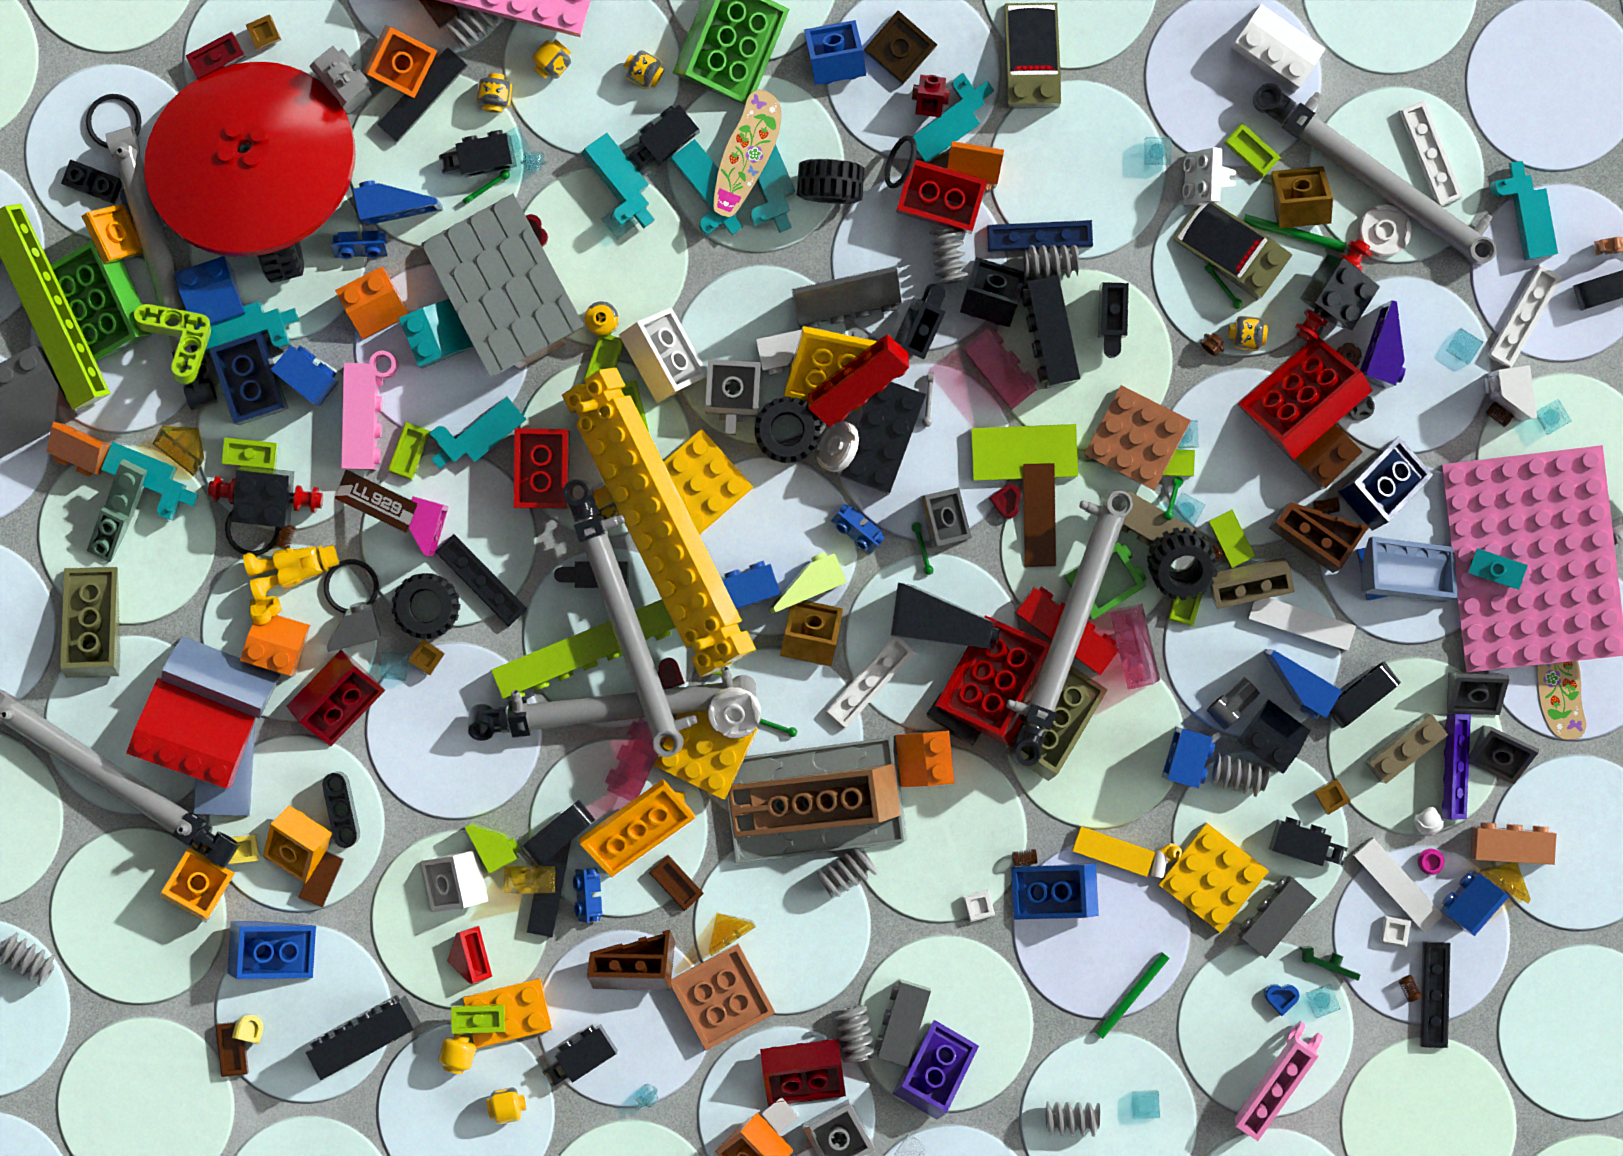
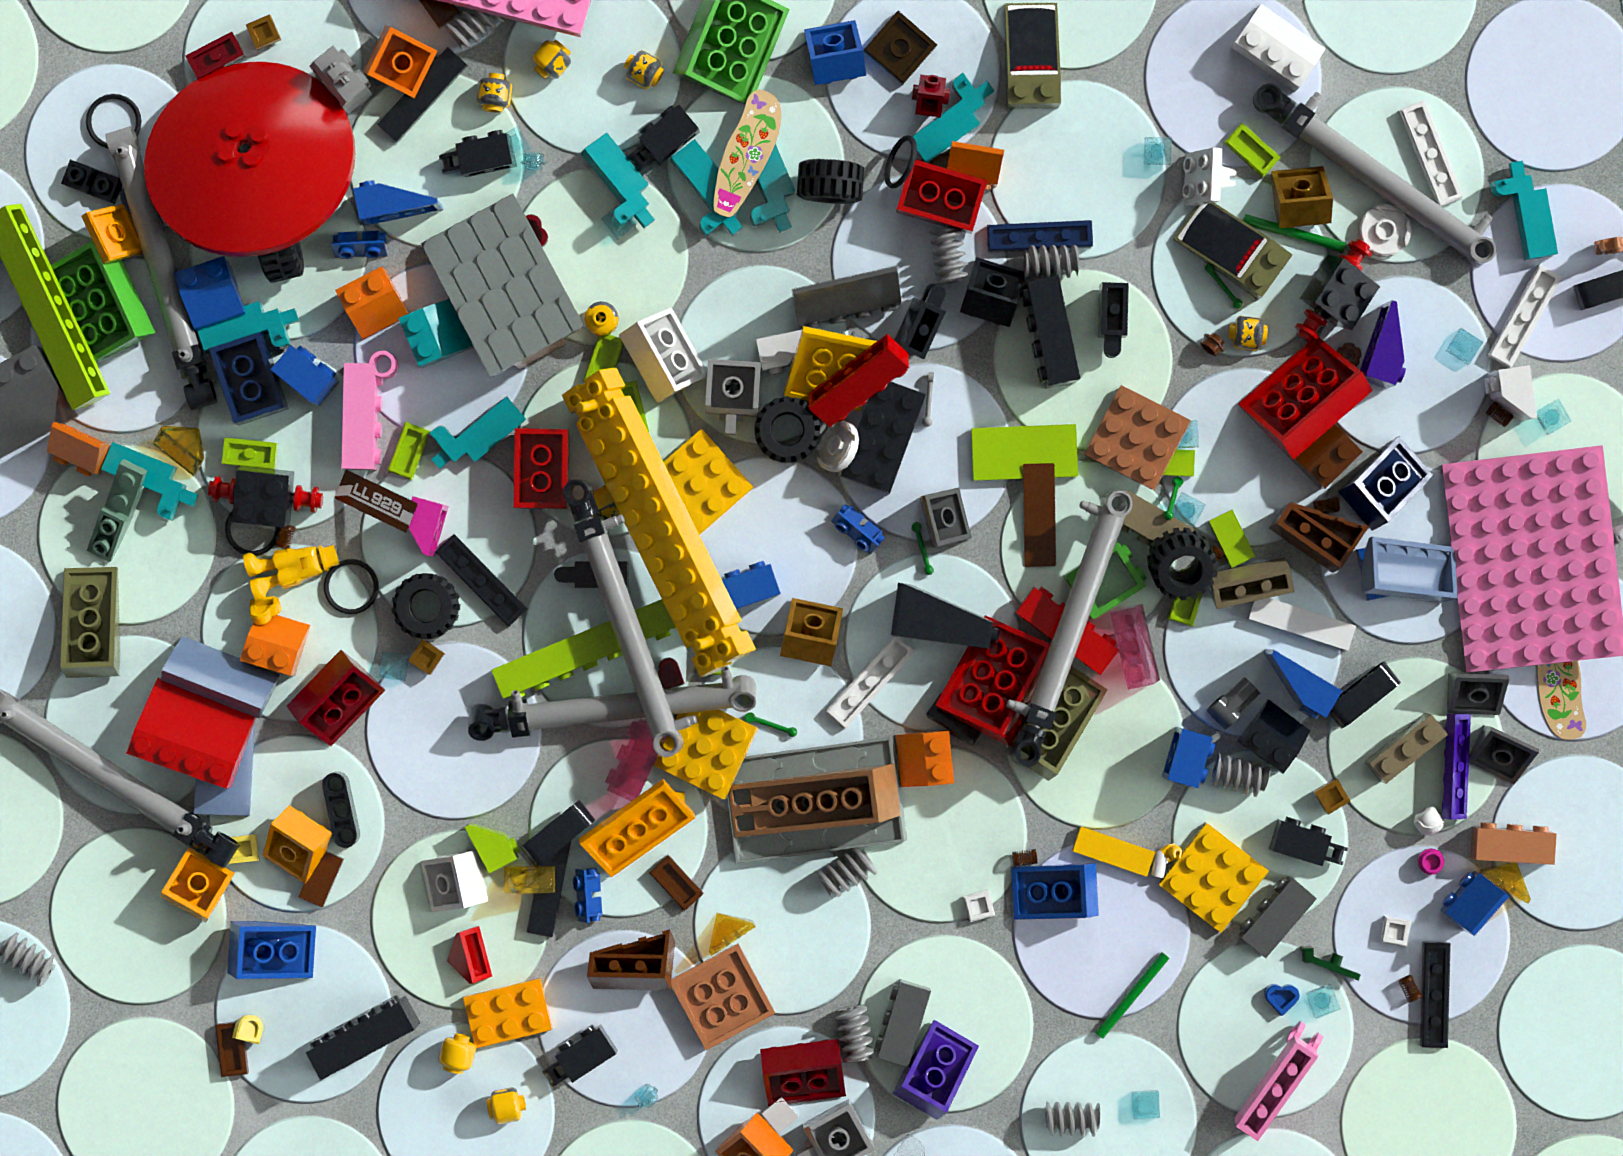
(187, 336): lime beam -> none
(355, 628): dark grey slope -> none
(478, 1018): lime plate -> none
(504, 175): green hinge -> none
(734, 712): white tile -> none
(812, 580): yellowish green slope -> none
(1000, 368): clear pink brick -> none
(1006, 501): dark red tile -> none
(1364, 409): dark grey wheel -> none
(1398, 885): white tile -> none
(1498, 569): teal plate -> none

